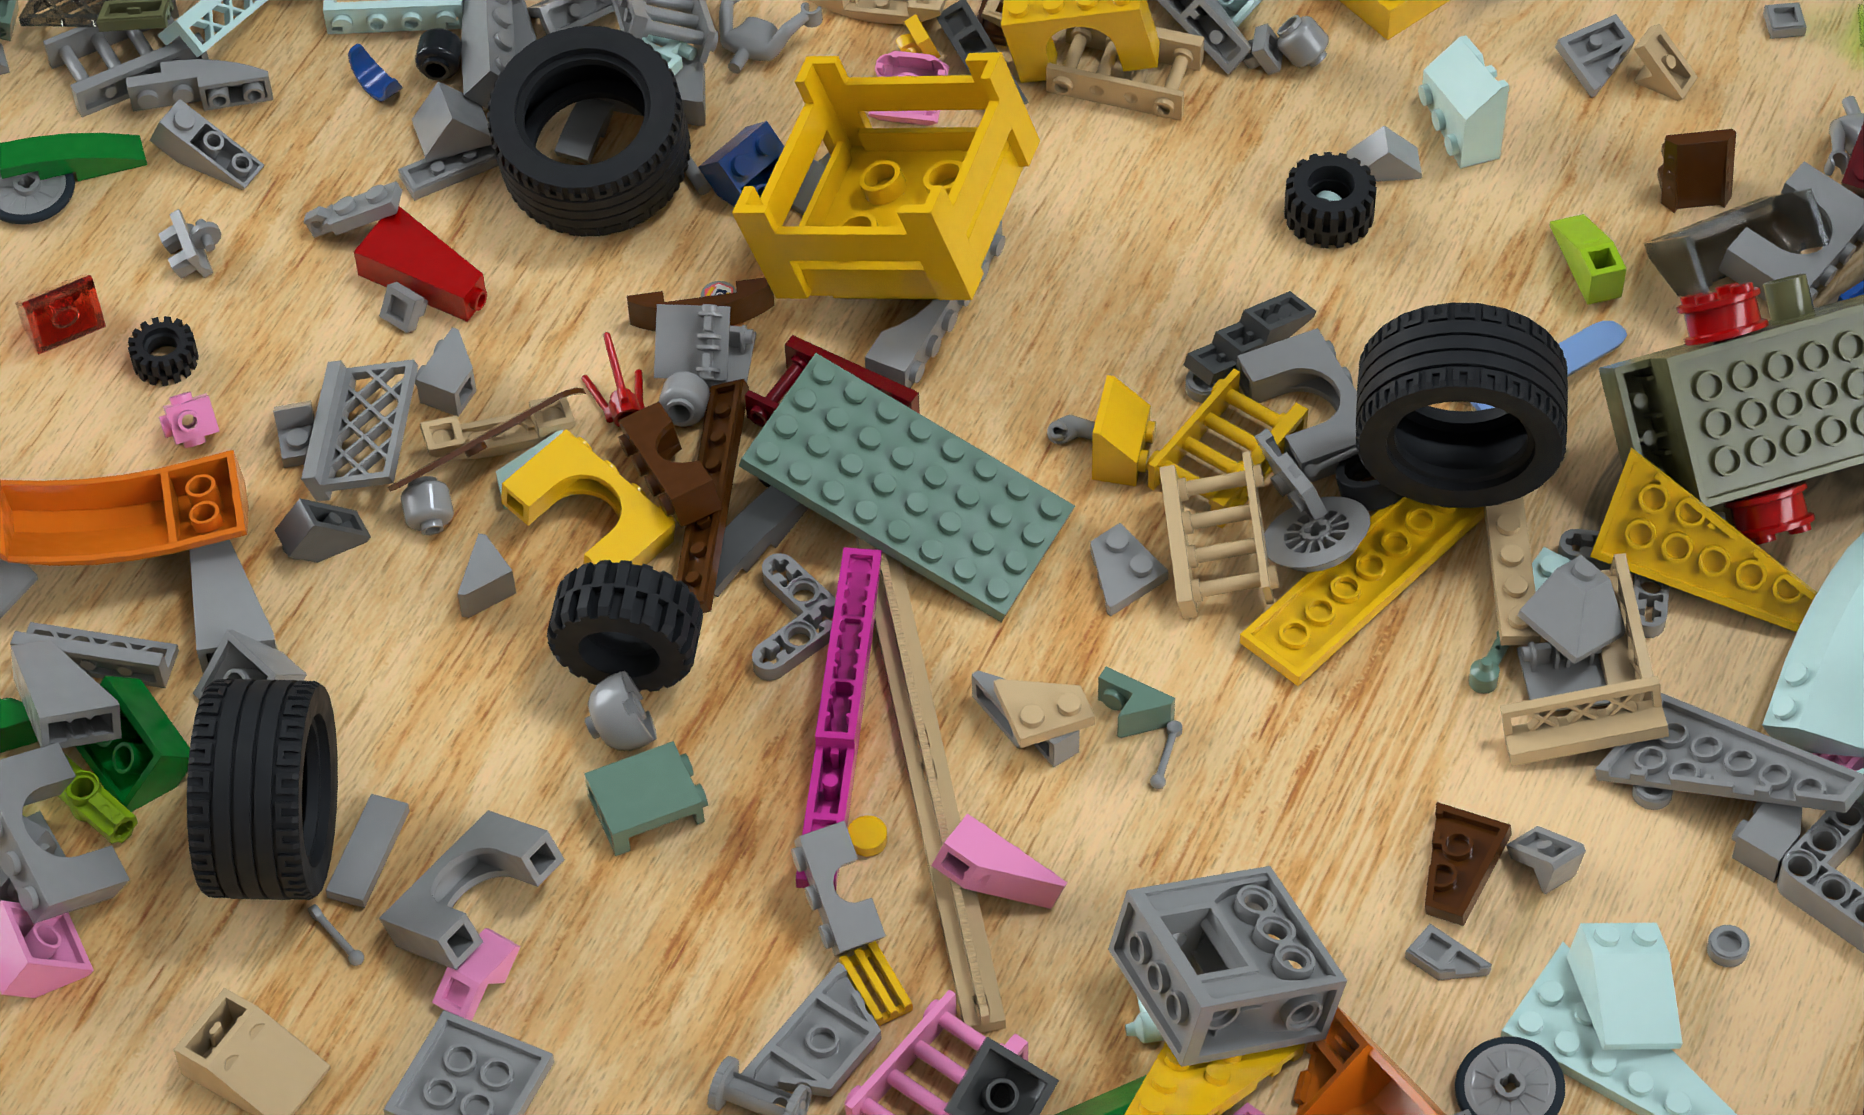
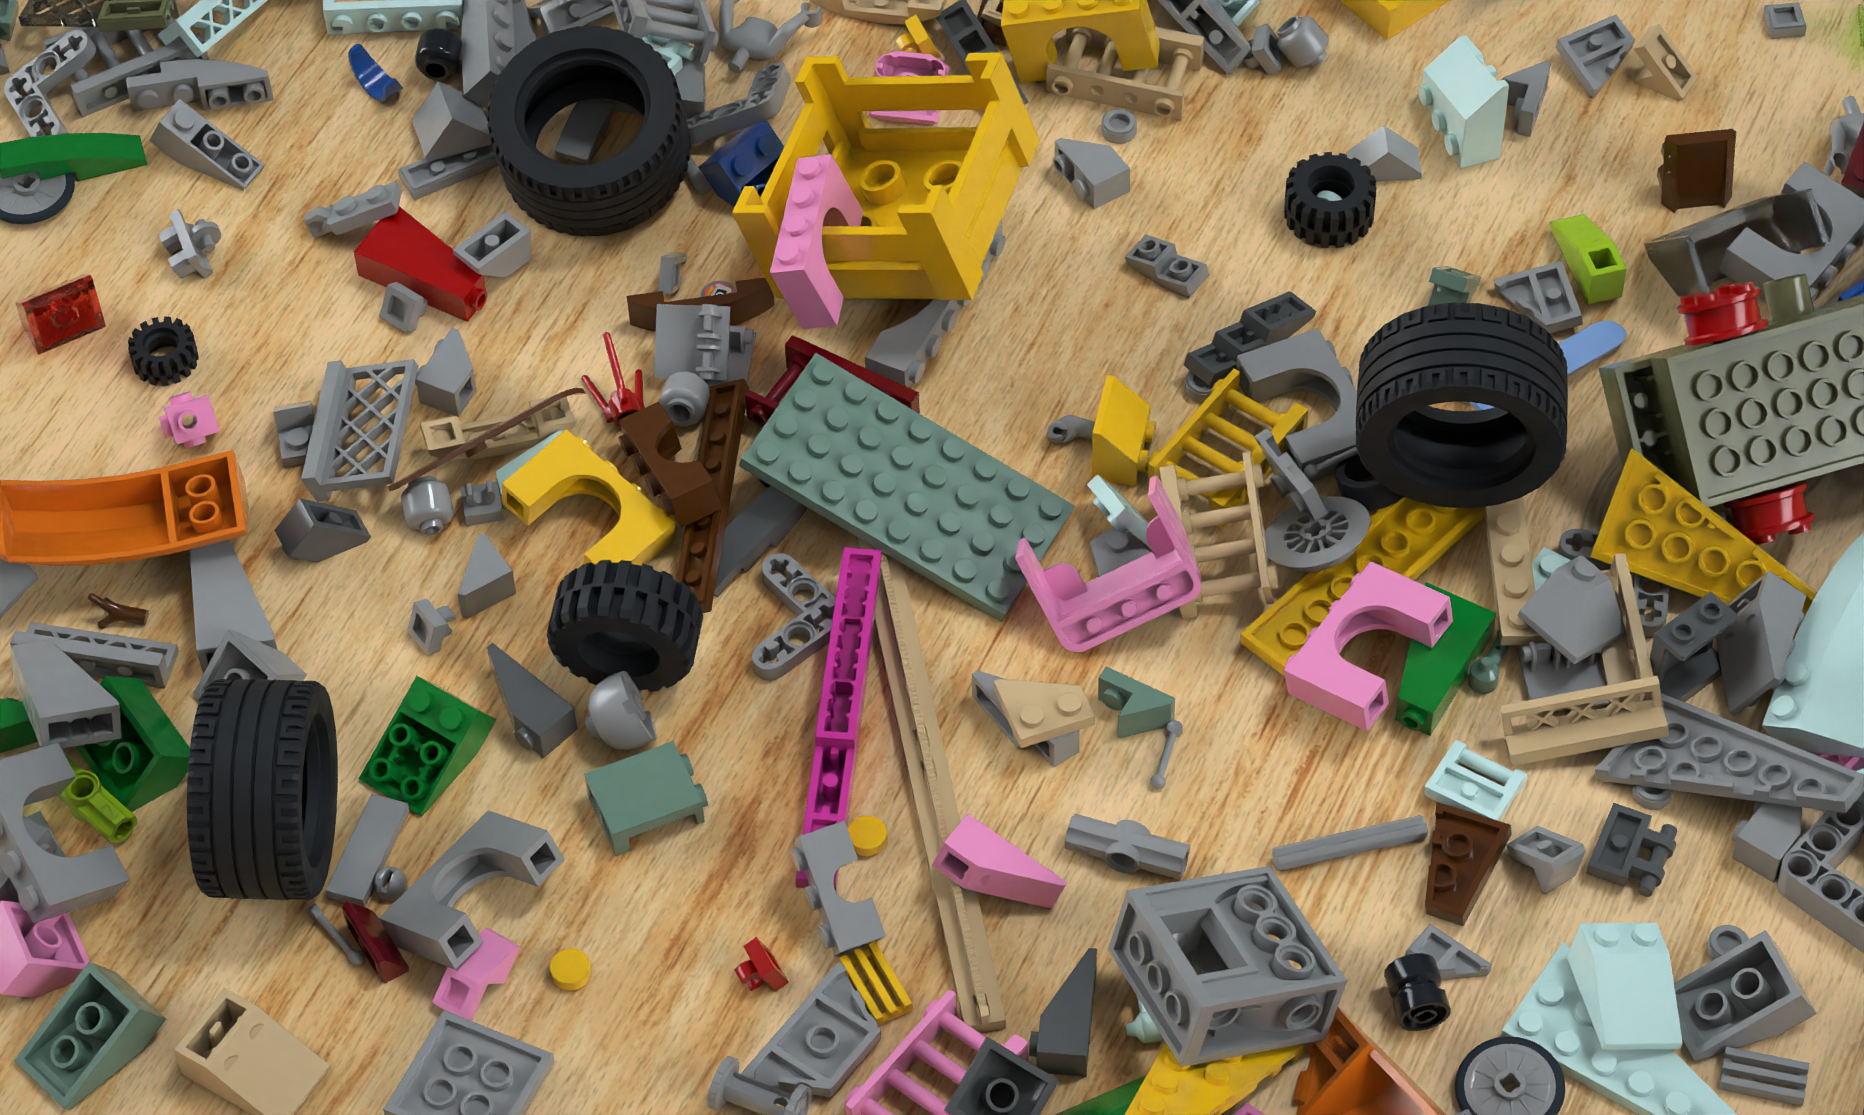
(37, 84): none -> light grey beam
(89, 1035): none -> sand green slope
(118, 612): none -> reddish brown bar
(374, 942): none -> dark red slope
(396, 887): none -> light grey hinge
(426, 745): none -> green slope
(430, 625): none -> light grey tile
(481, 503): none -> light grey tile
(497, 247): none -> light grey slope
(535, 710): none -> dark grey slope
(570, 969): none -> yellow tile
(670, 272): none -> light grey tile
(760, 105): none -> light grey beam
(760, 968): none -> red tile
(815, 200): none -> bright pink arch
(1066, 1023): none -> dark grey slope
(1093, 170): none -> light grey slope
(1118, 509): none -> light aqua wing
(1119, 126): none -> light grey tile
(1123, 597): none -> bright pink windscreen
(1127, 846): none -> light grey piece
(1161, 264): none -> light grey slope
(1349, 842): none -> light grey axle
(1373, 601): none -> bright pink arch
(1416, 992): none -> black wheel
(1437, 673): none -> green slope
(1452, 285): none -> sand green slope
(1469, 791): none -> light aqua plate
(1527, 94): none -> light grey slope
(1542, 296): none -> light grey wing
(1619, 846): none -> dark grey plate
(1684, 650): none -> dark grey panel
(1740, 999): none -> light grey slope
(1760, 641): none -> light grey slope
(1766, 1070): none -> light grey tile

